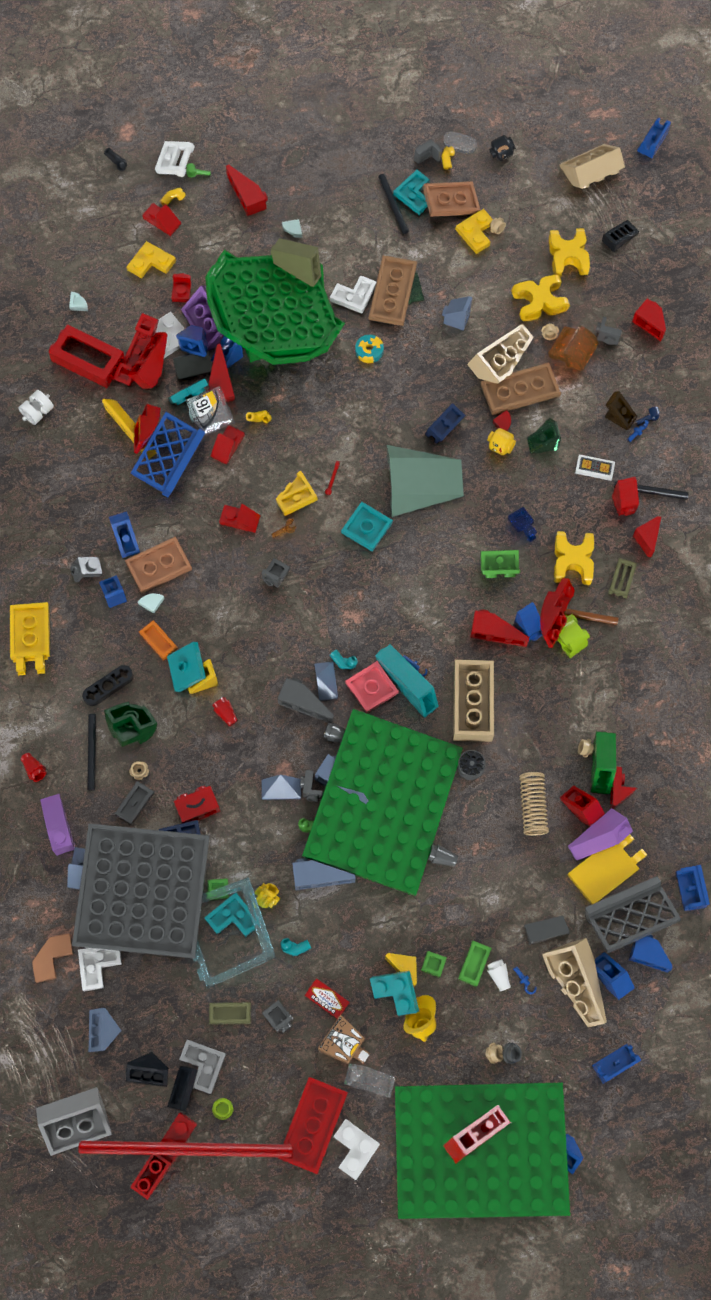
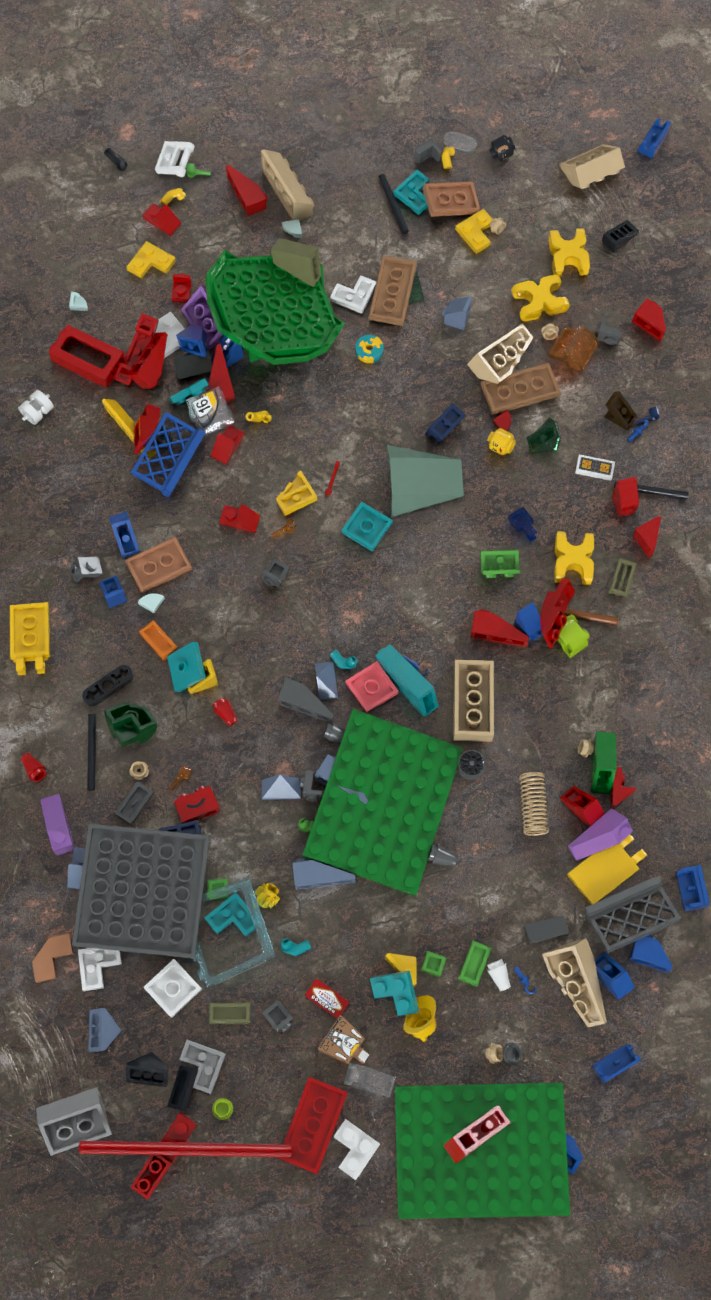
(172, 988): none -> white plate
(183, 772): none -> clear orange hand
(286, 185): none -> tan slope

